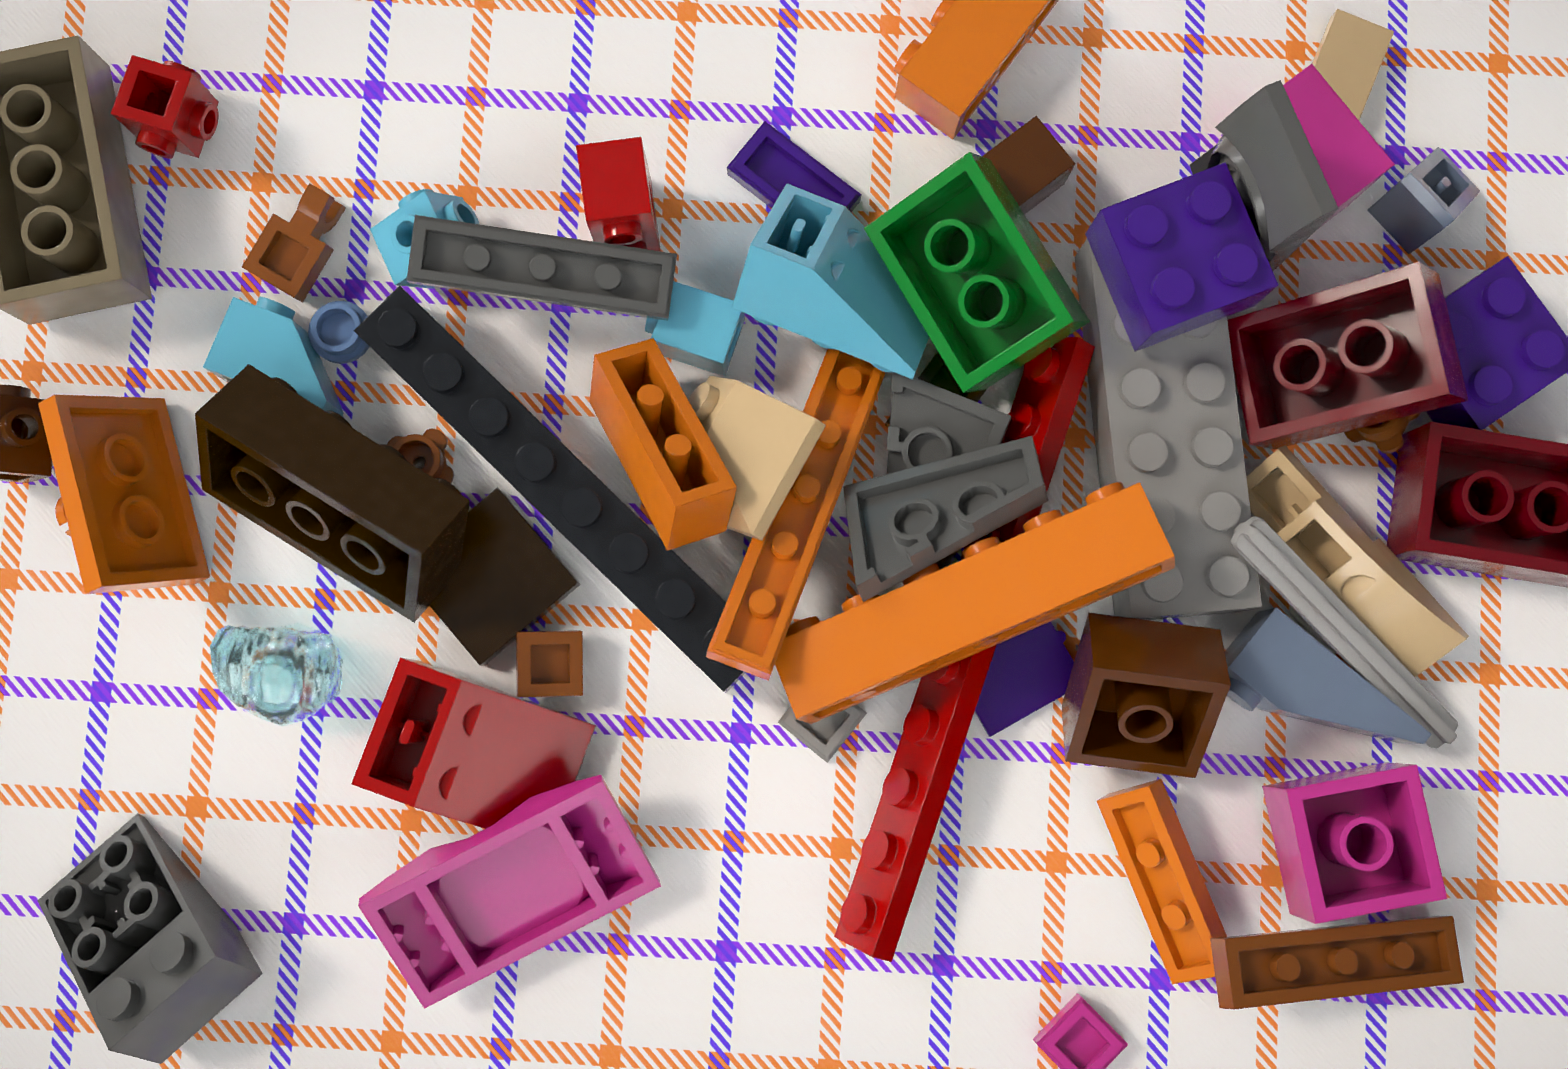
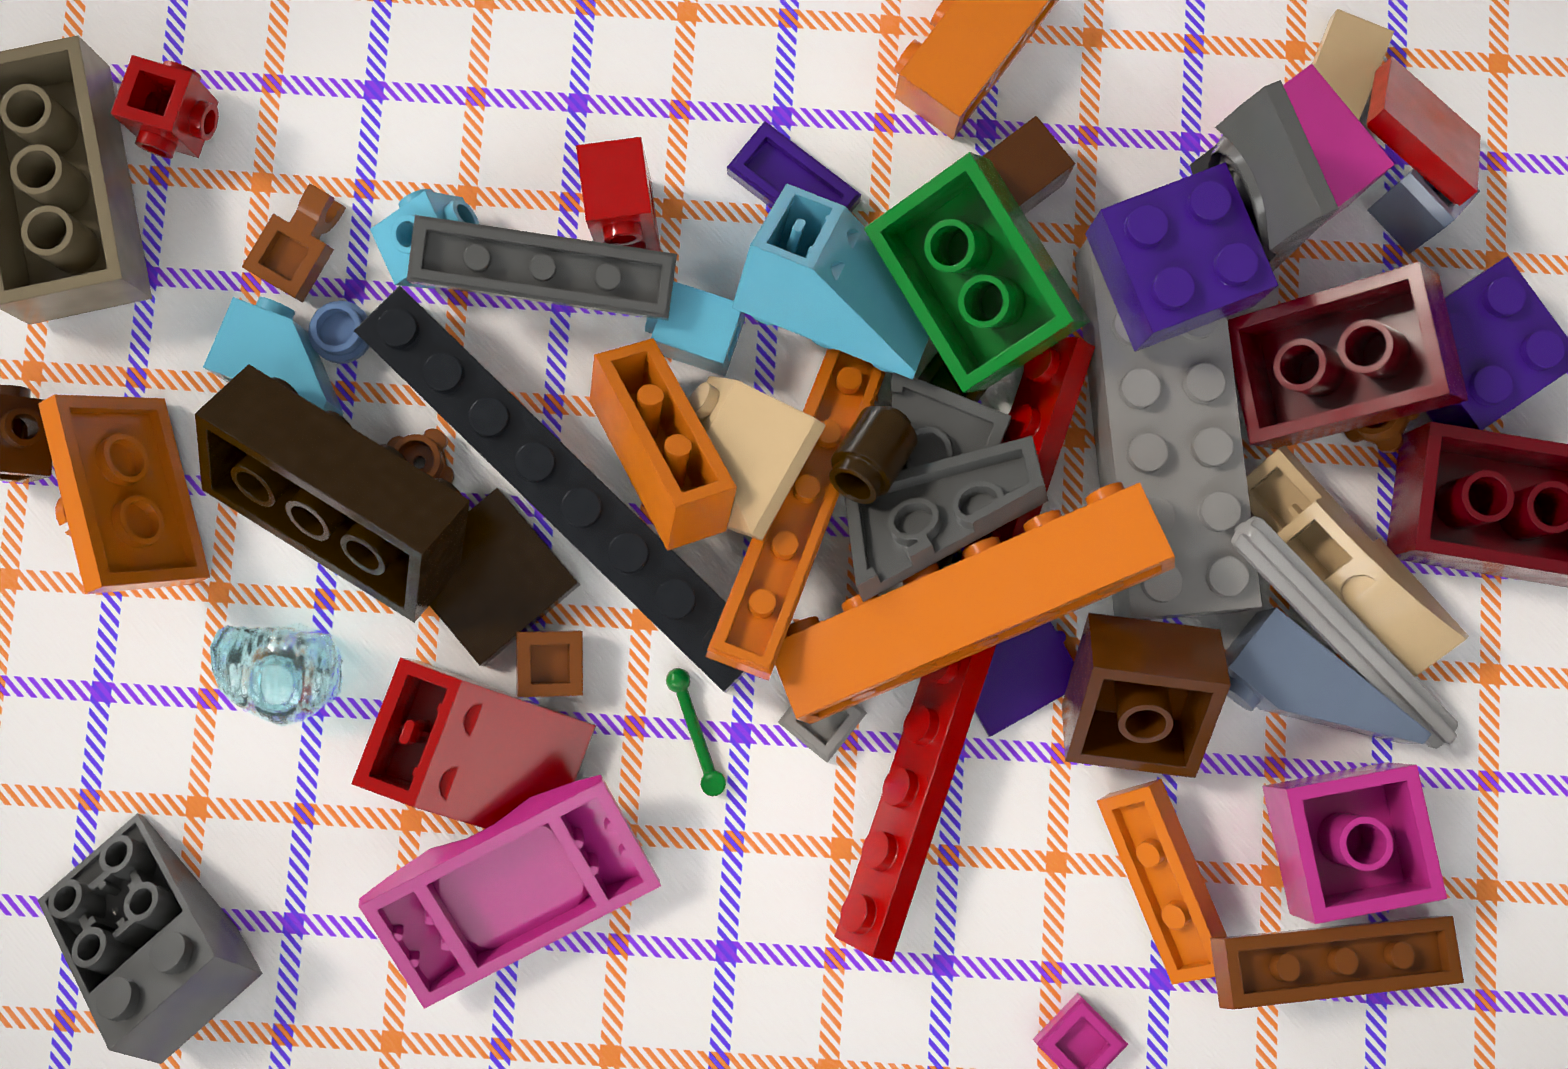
(713, 781): none -> green hinge
(872, 454): none -> dark brown brick
(1424, 132): none -> tile

